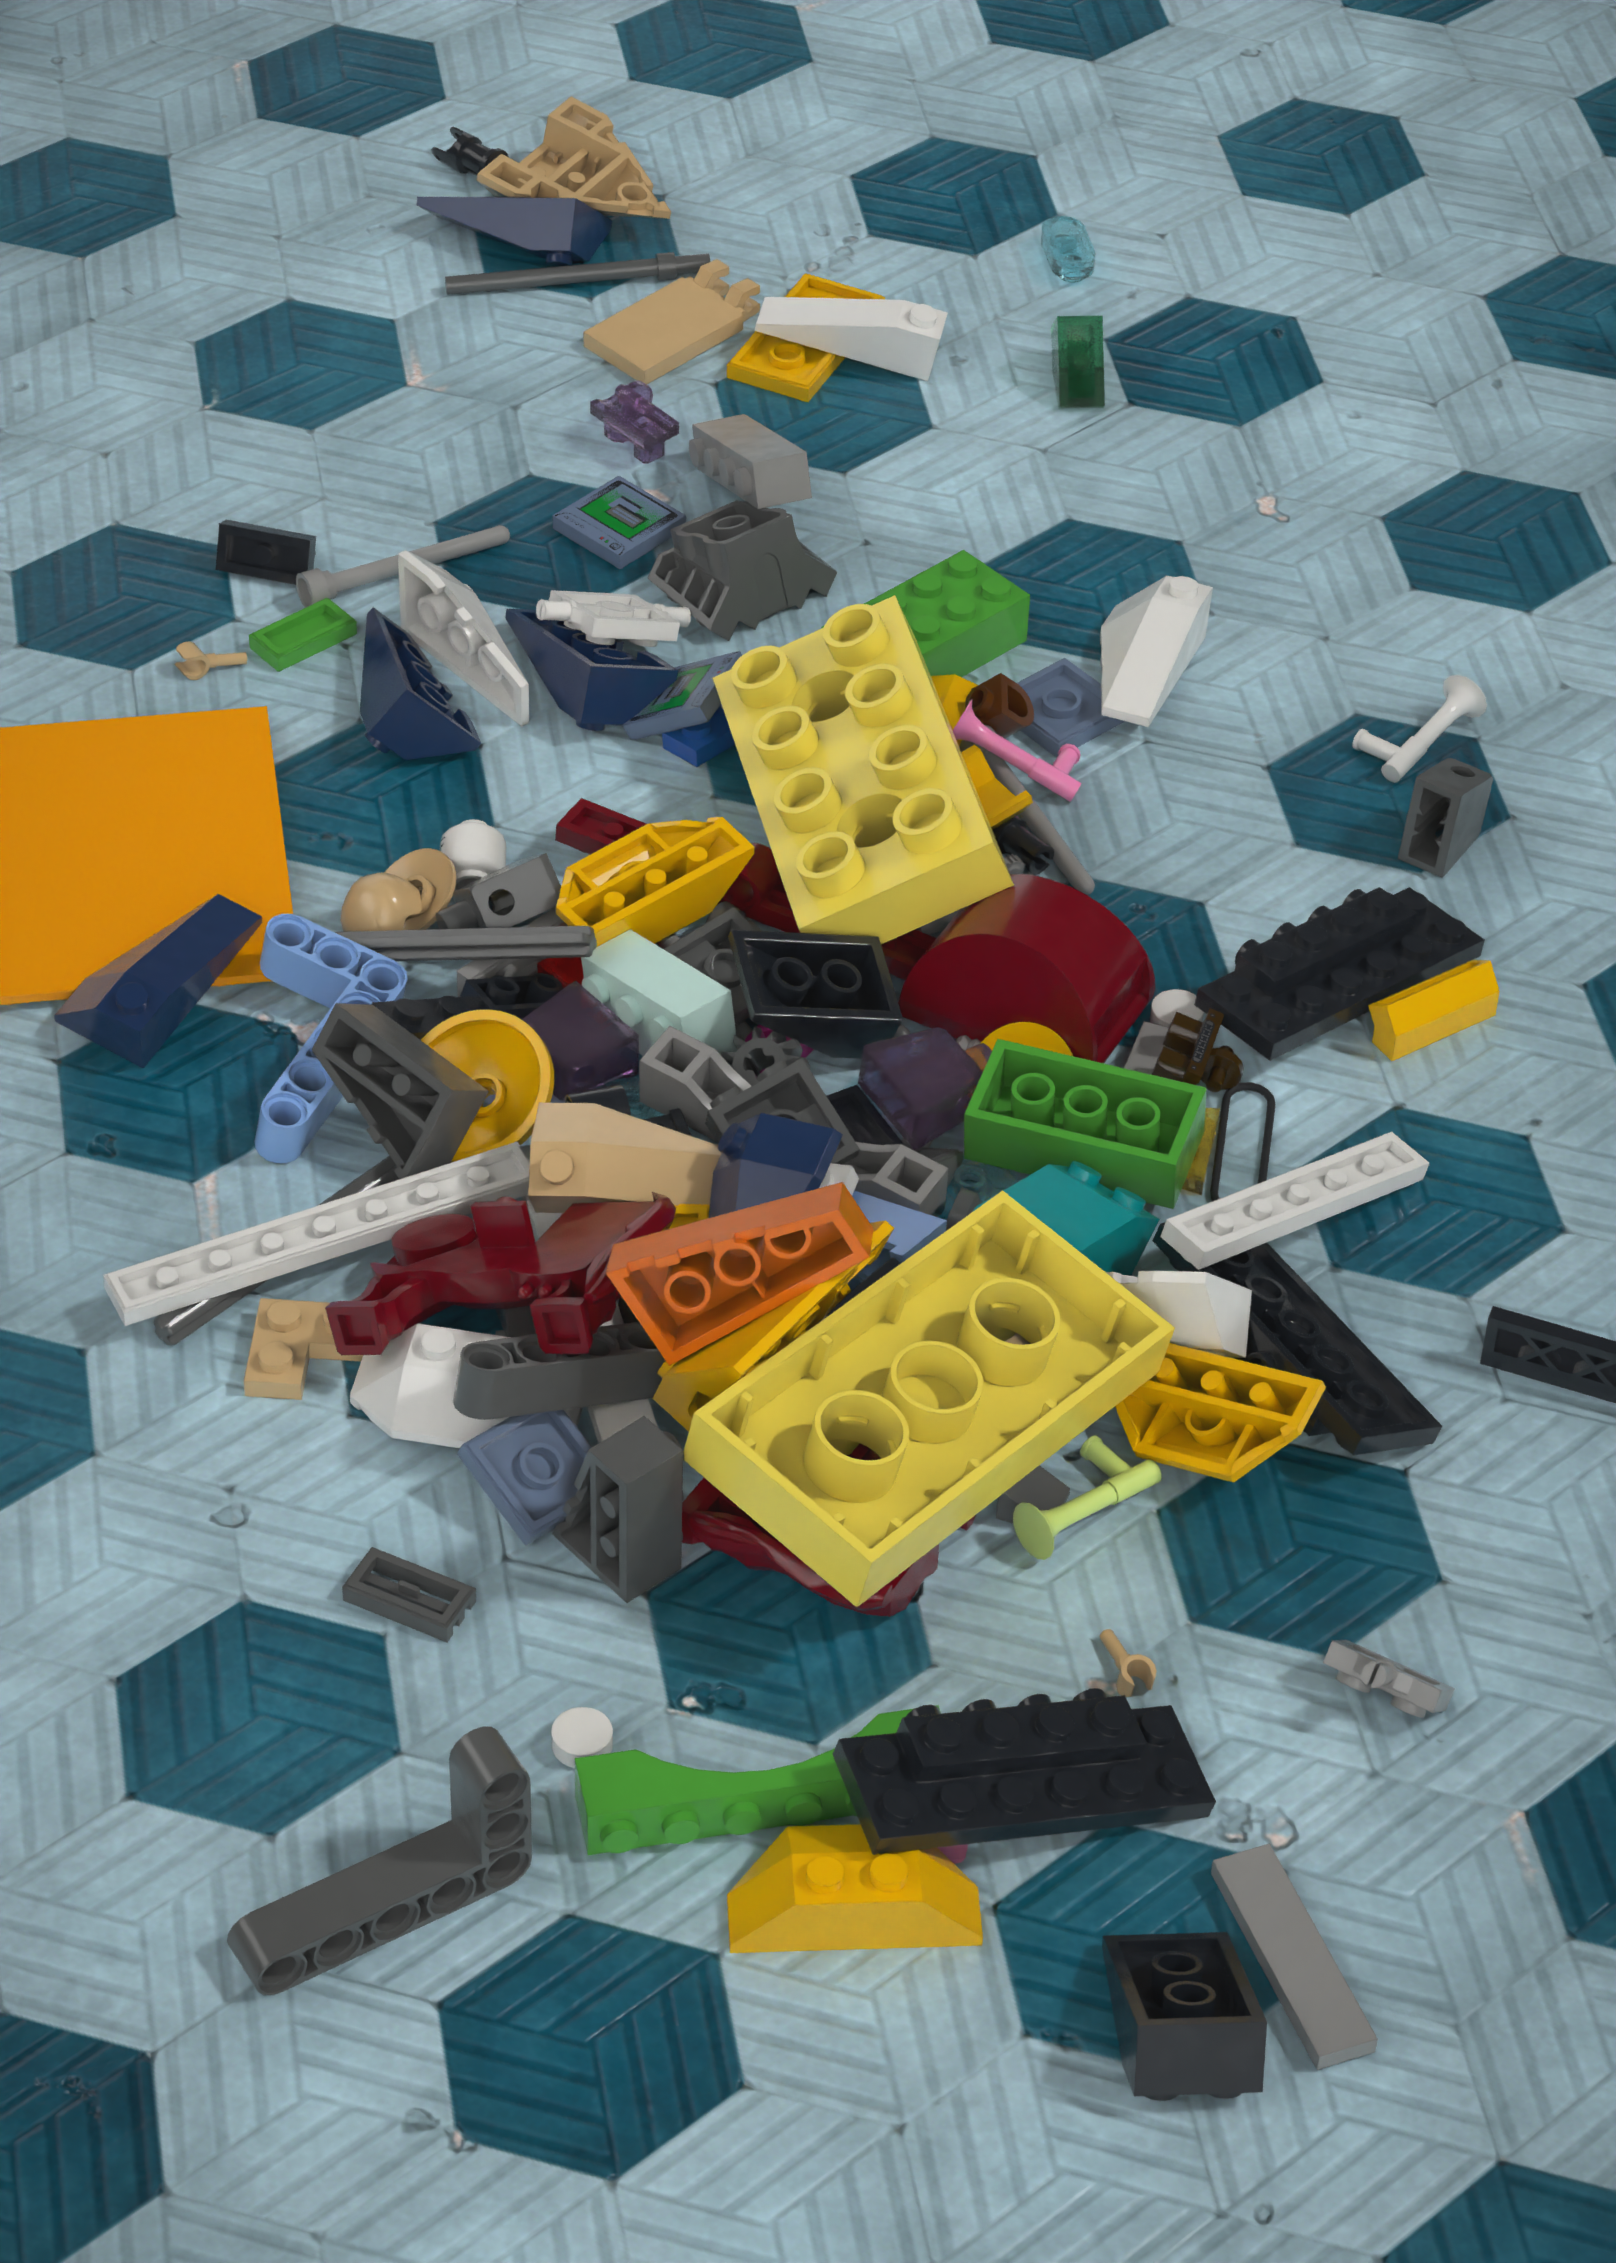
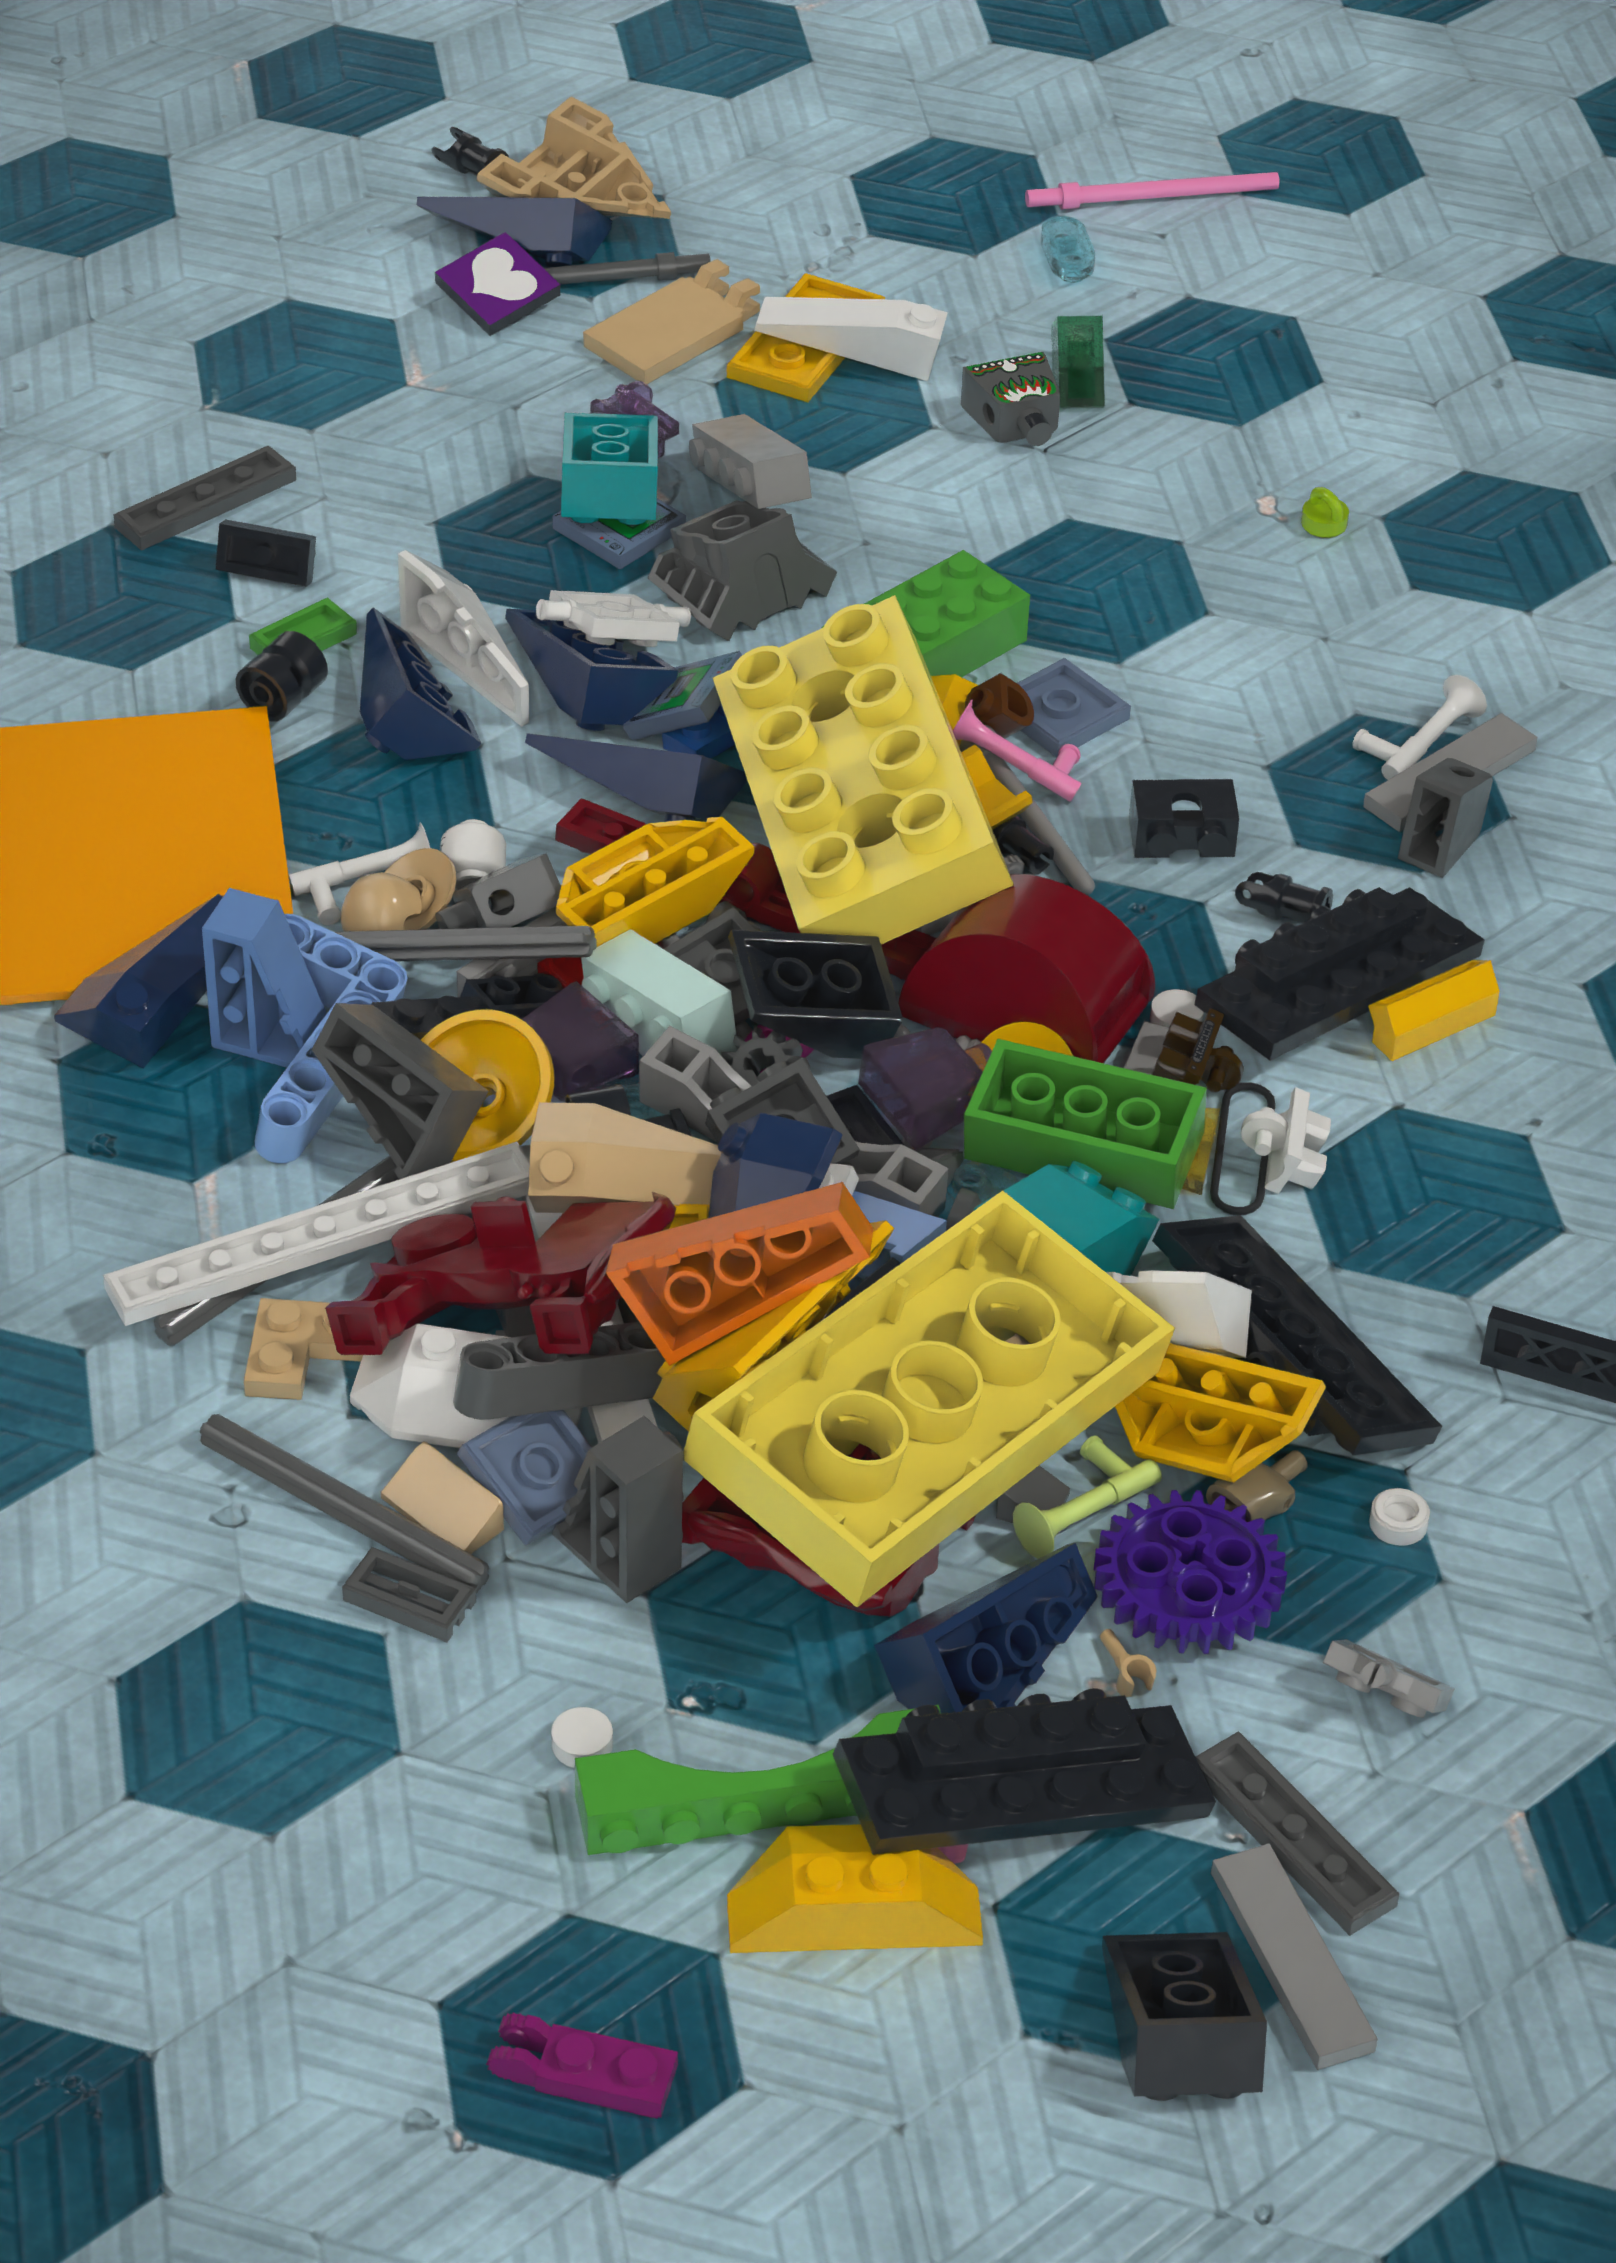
(199, 663): tan hand -> none
(204, 497): none -> dark grey tile
(257, 981): none -> medium blue wedge
(282, 674): none -> black wheel
(317, 584): light grey piece -> none
(321, 878): none -> white piece
(342, 1502): none -> dark grey axle
(404, 1886): dark grey beam -> none
(444, 1499): none -> tan slope
(497, 283): none -> tile
(584, 2065): none -> magenta hinge
(609, 467): none -> teal slope
(658, 780): none -> dark blue wedge
(991, 1638): none -> dark blue wedge
(1013, 398): none -> dark grey torso
(1071, 195): none -> bright pink bar
(1150, 645): white wedge -> none
(1161, 831): none -> black brick
(1190, 1571): none -> dark purple gear
(1262, 1489): none -> dark tan piece
(1282, 897): none -> black piece
(1290, 1141): none -> white hips
(1294, 1200): white plate -> none
(1297, 1833): none -> dark grey tile
(1324, 514): none -> lime tile
(1399, 1517): none -> white tile
(1487, 747): none -> light grey tile

